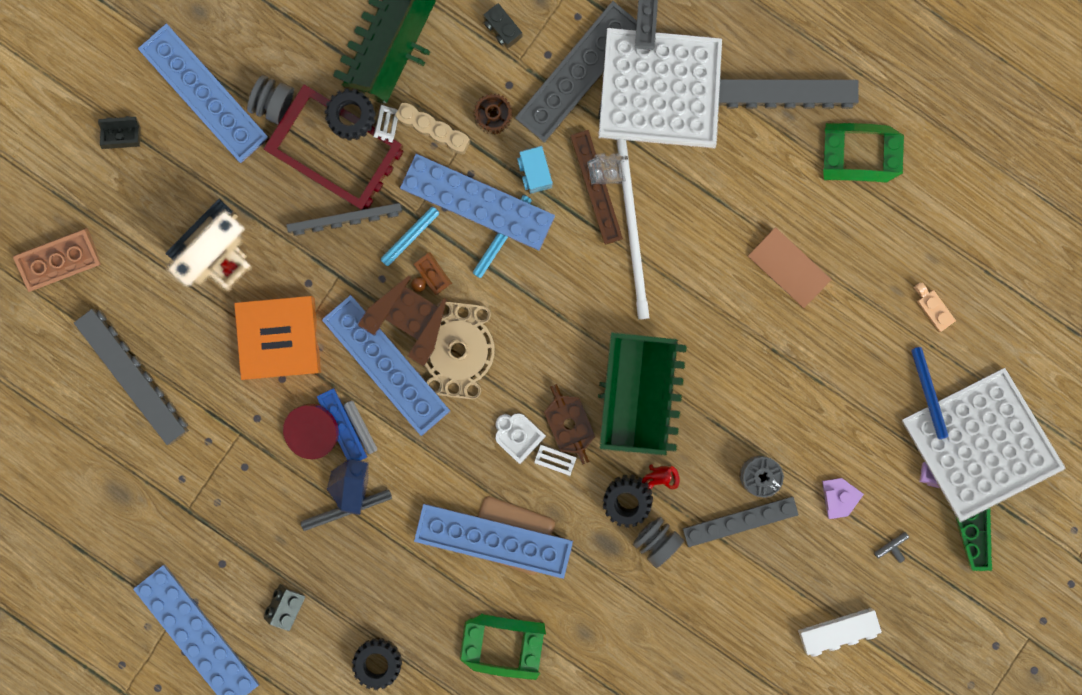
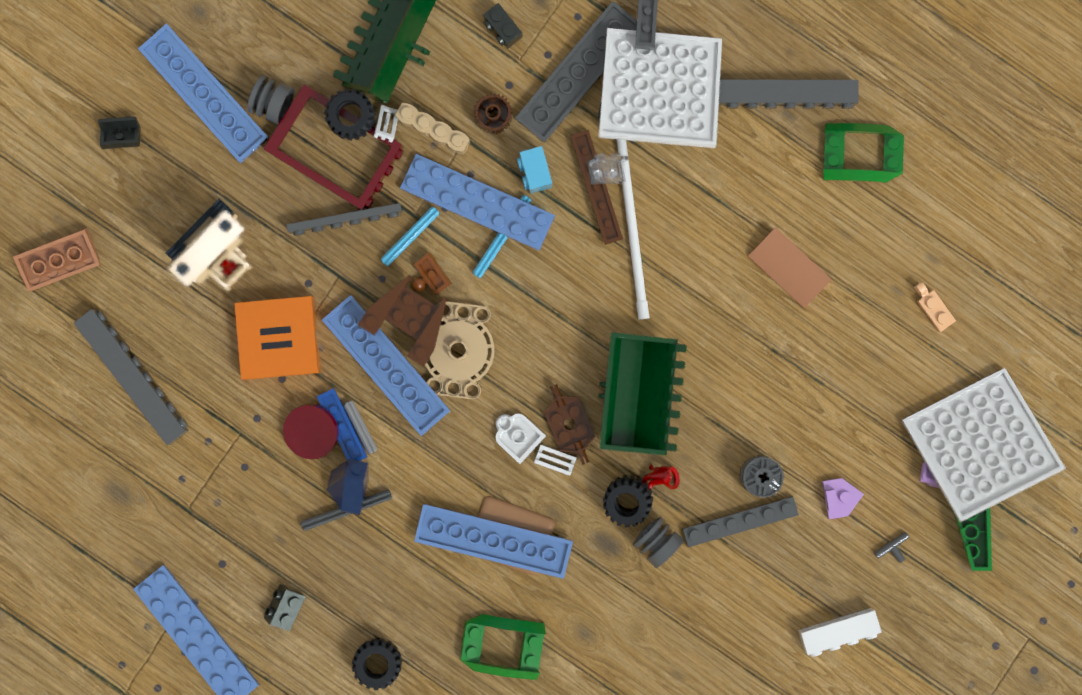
(929, 393): blue axle -> none

